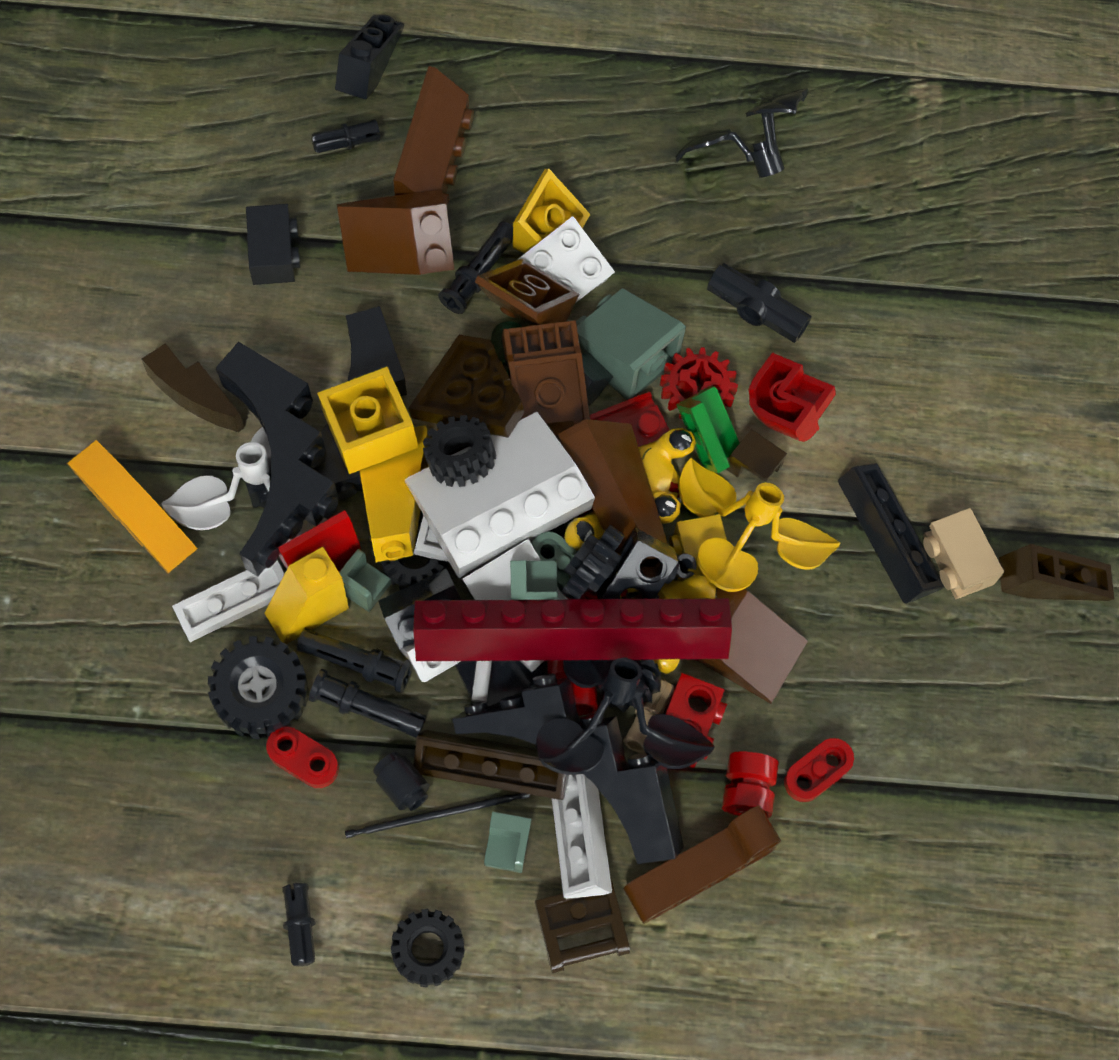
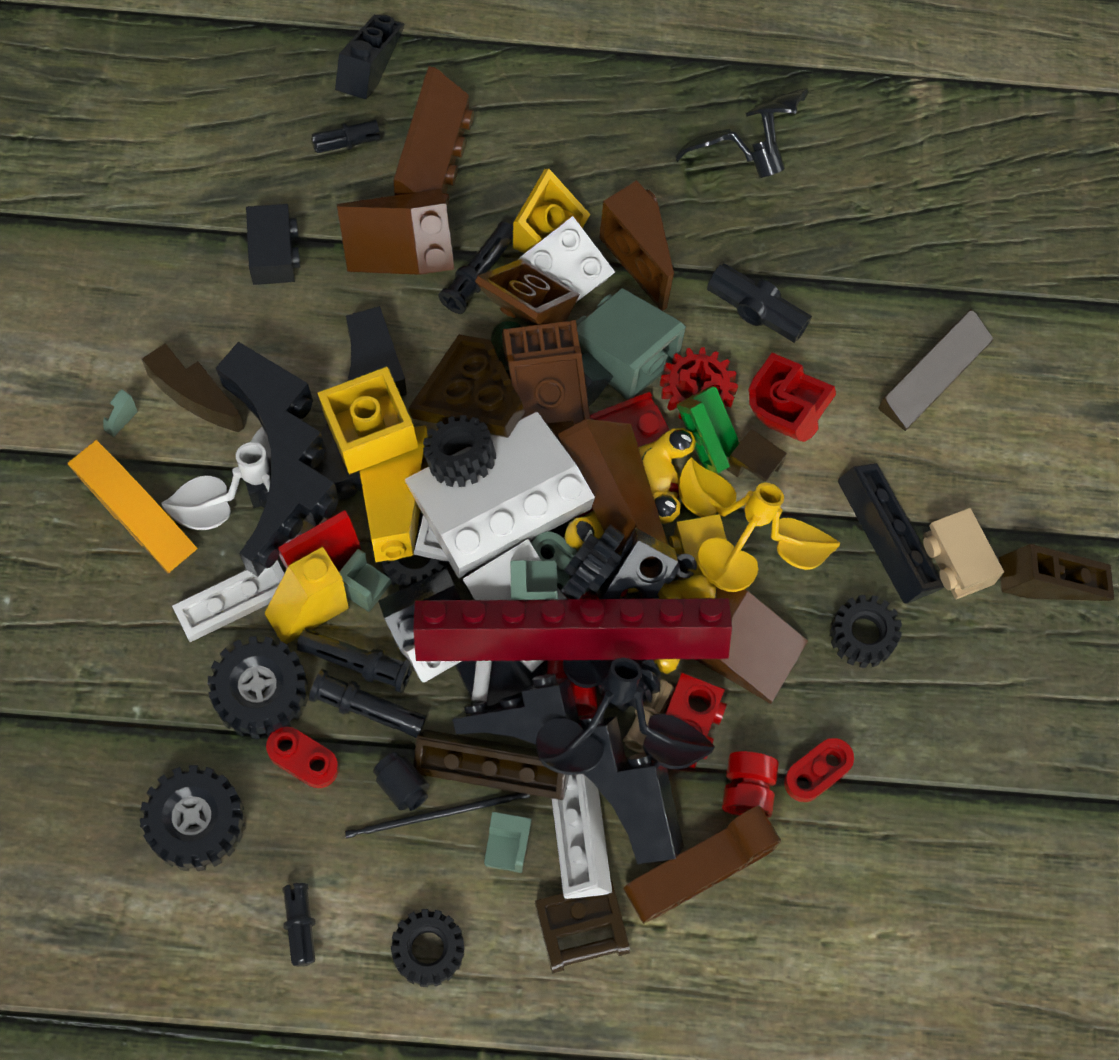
(122, 413): none -> sand green tile
(179, 804): none -> black wheel
(637, 238): none -> reddish brown slope
(878, 614): none -> black tyre
(936, 371): none -> slope

